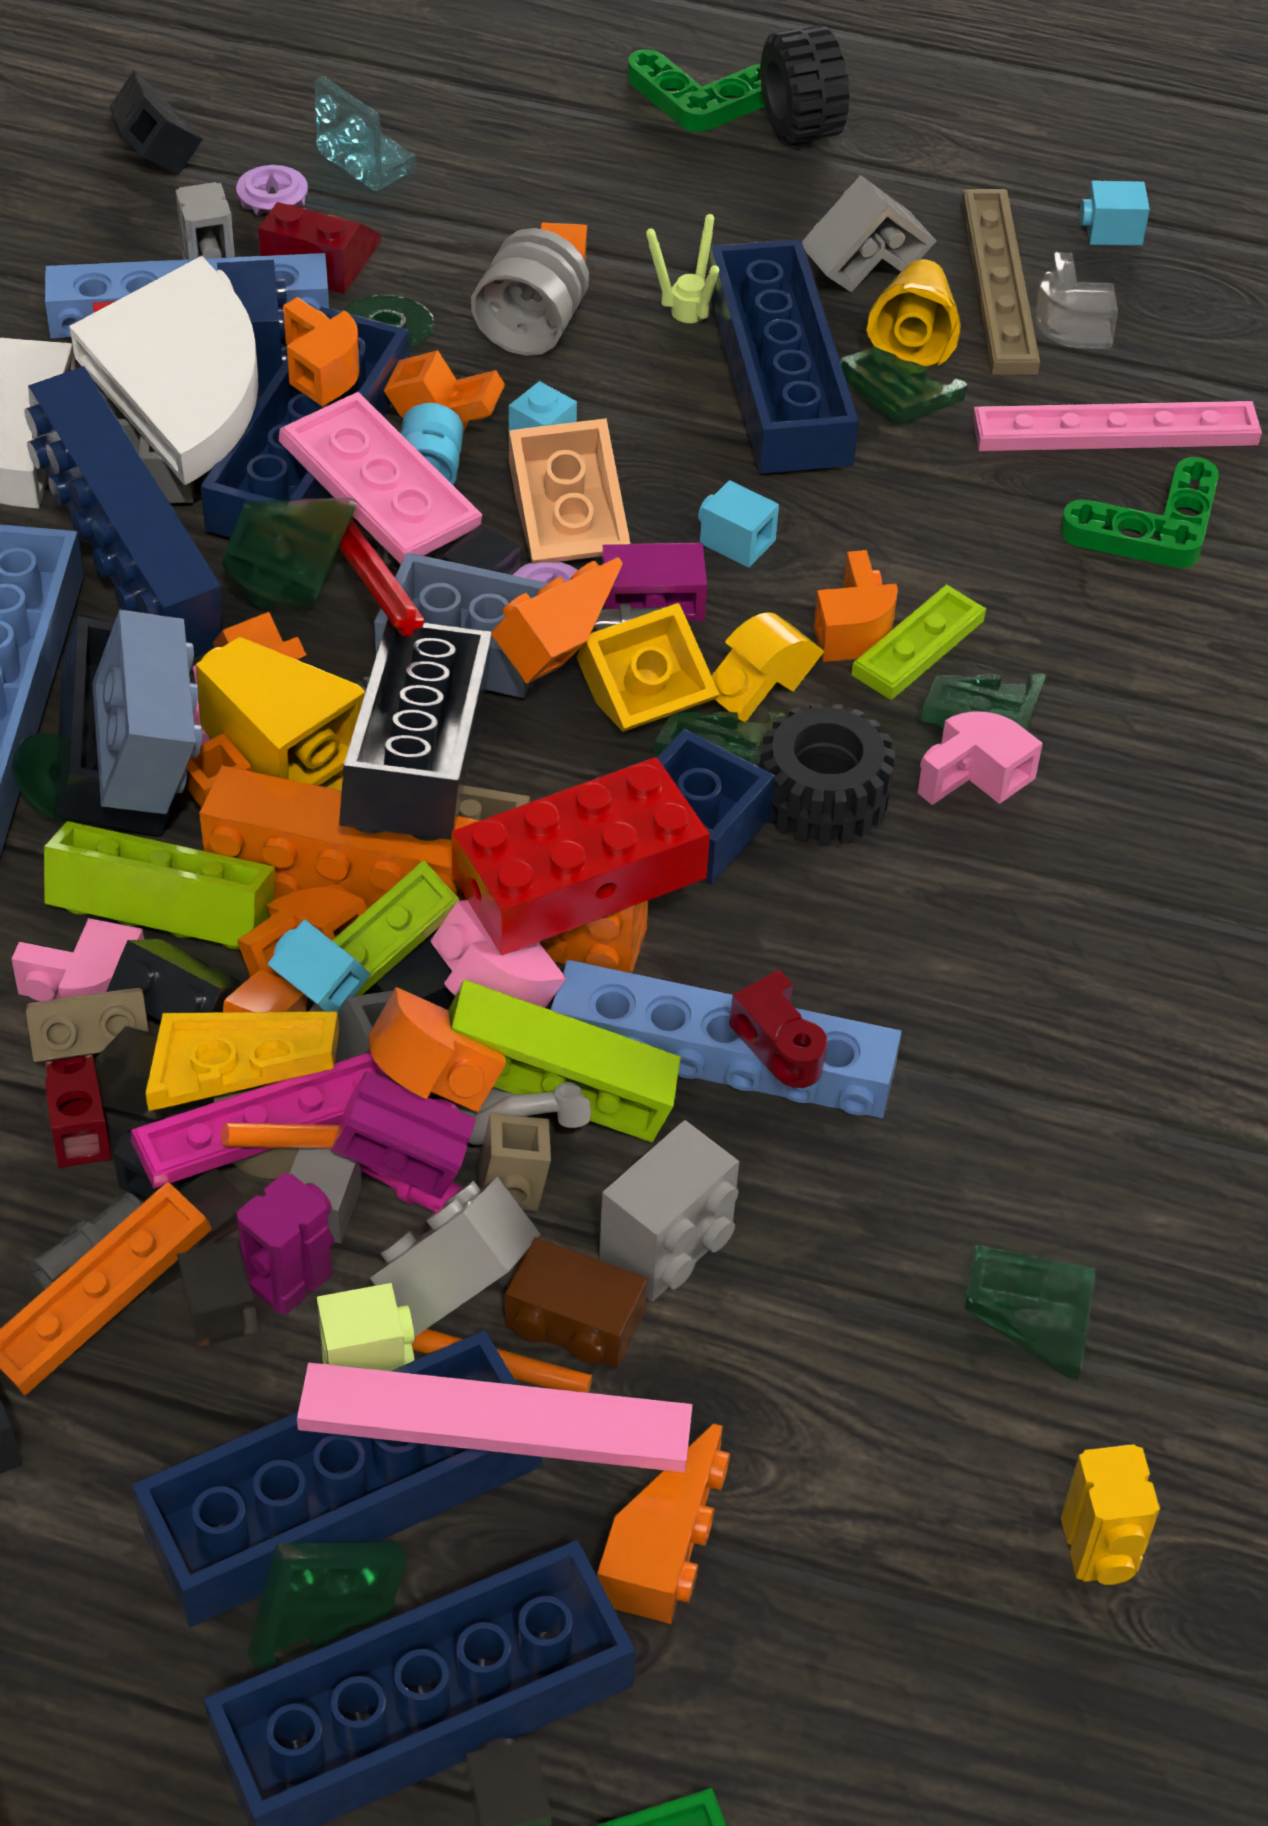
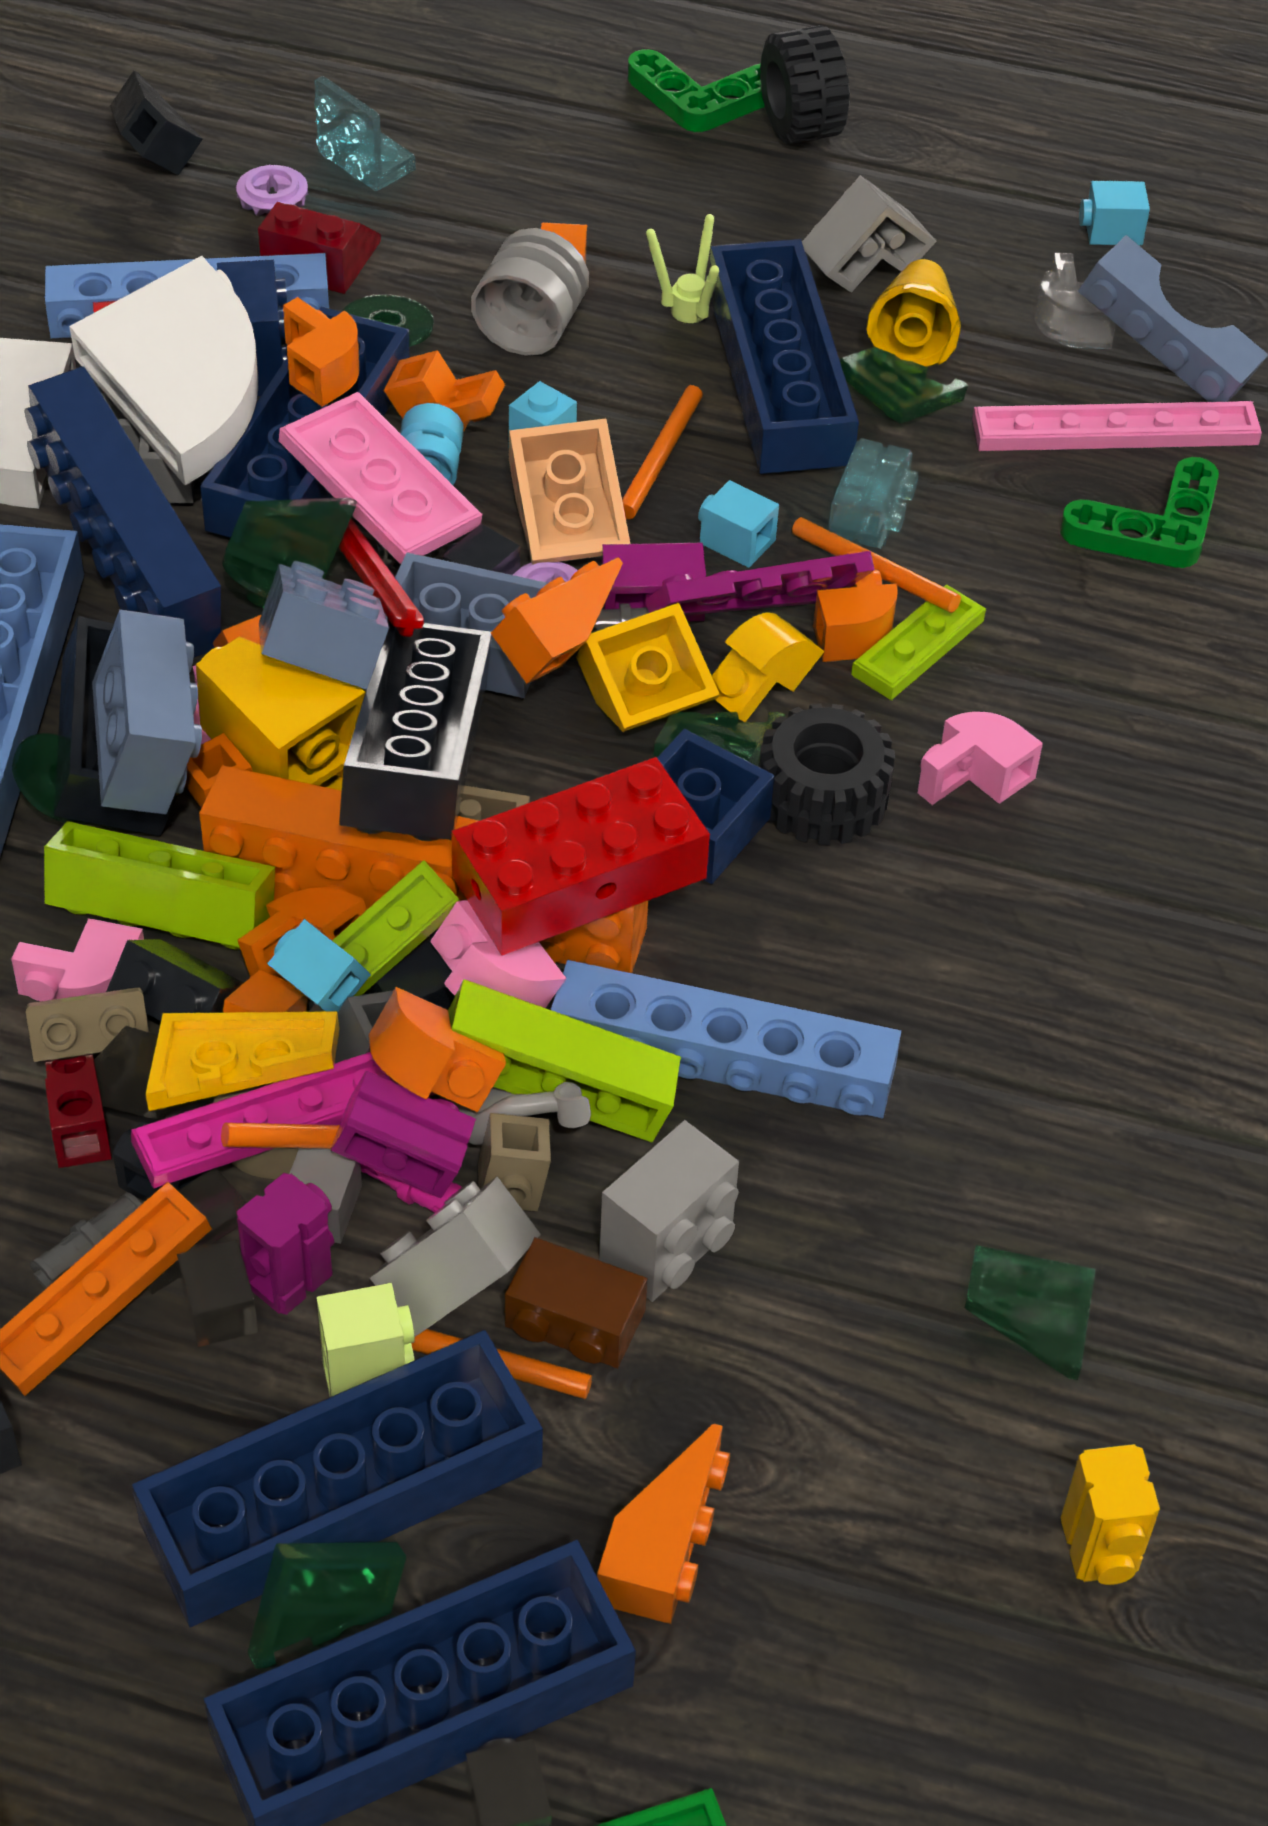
(204, 222): light grey brick -> none
(323, 624): none -> sand blue brick
(495, 1417): bright pink tile -> none
(661, 450): none -> orange bar
(761, 587): none -> magenta wing
(777, 1033): dark red leg -> none
(872, 493): none -> clear light blue brick
(889, 570): none -> orange bar
(982, 693): clear green wing -> none
(1000, 282): dark tan tile -> none
(1205, 358): none -> sand blue arch

